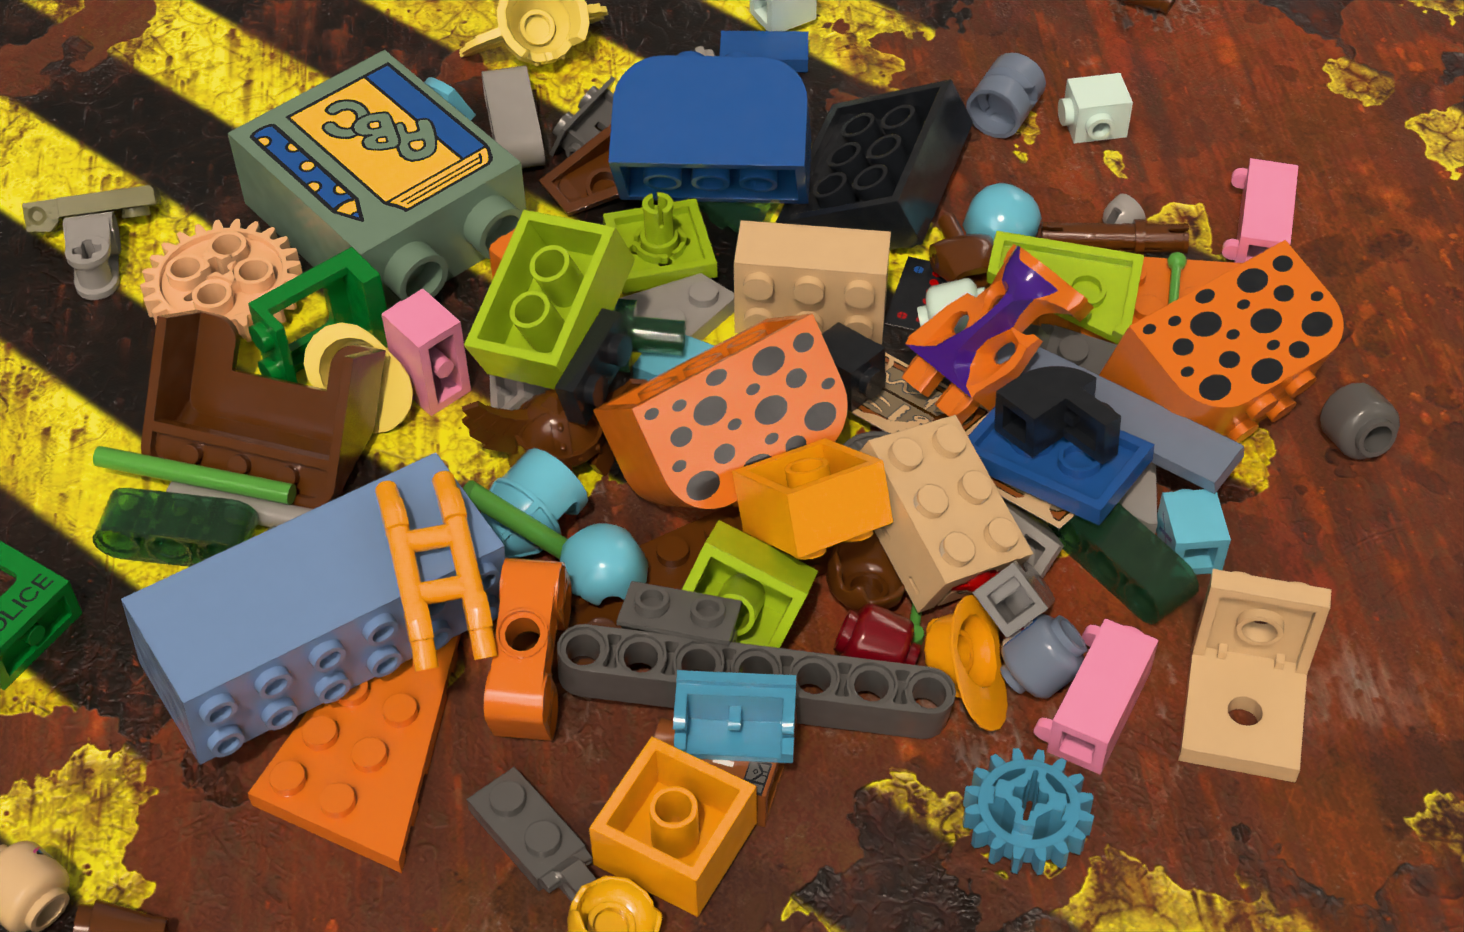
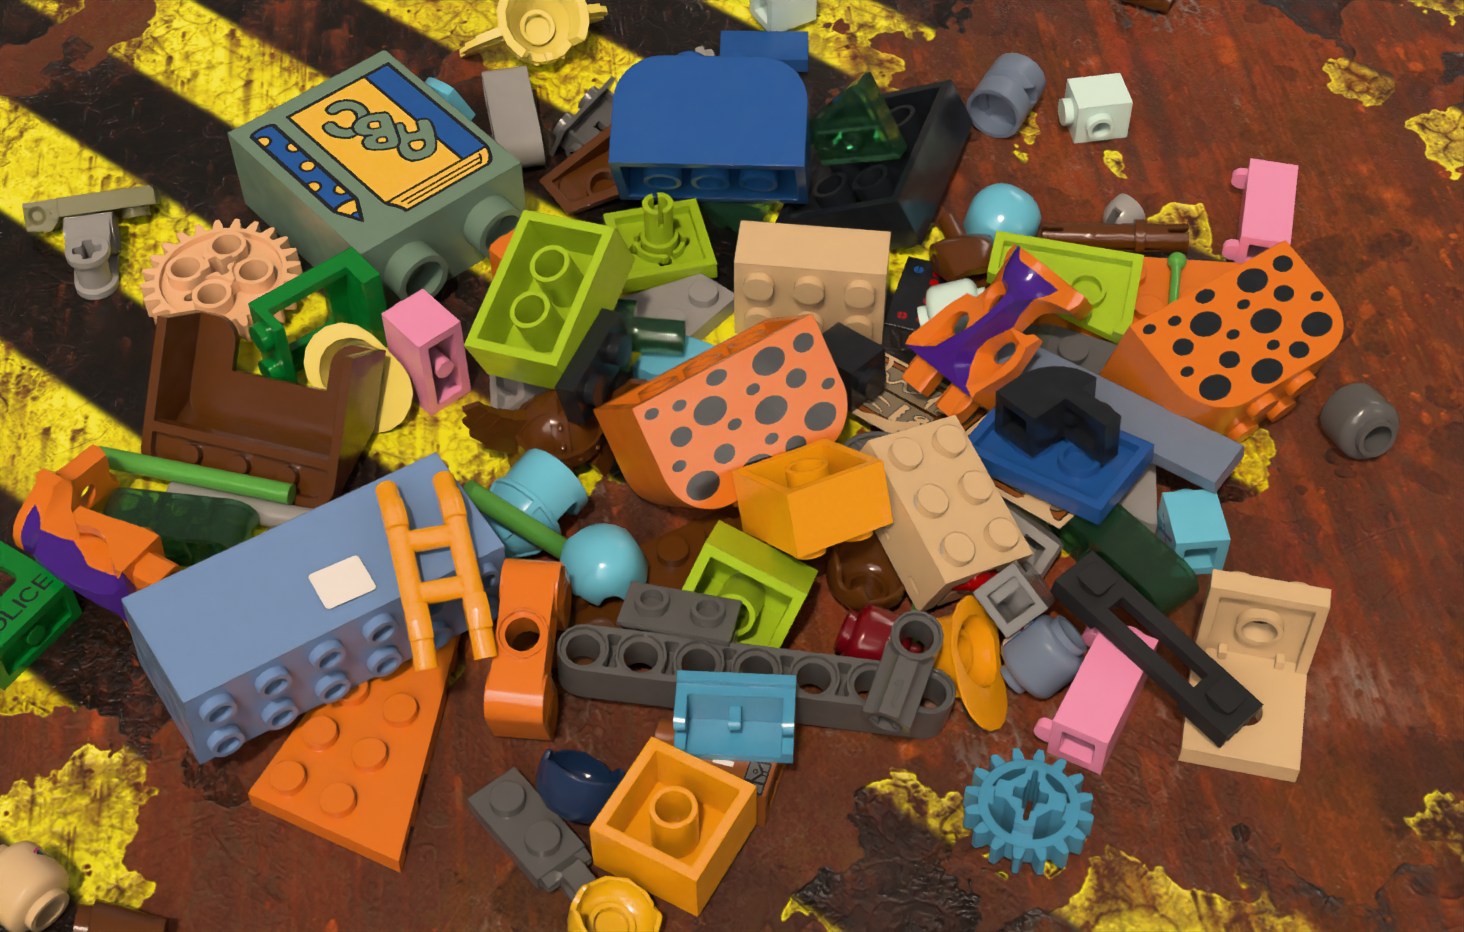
(80, 545): none -> orange hips
(342, 582): none -> white sticker
(575, 784): none -> dark blue hair
(856, 126): none -> clear green wing
(902, 674): none -> dark grey piece
(1215, 705): none -> black container

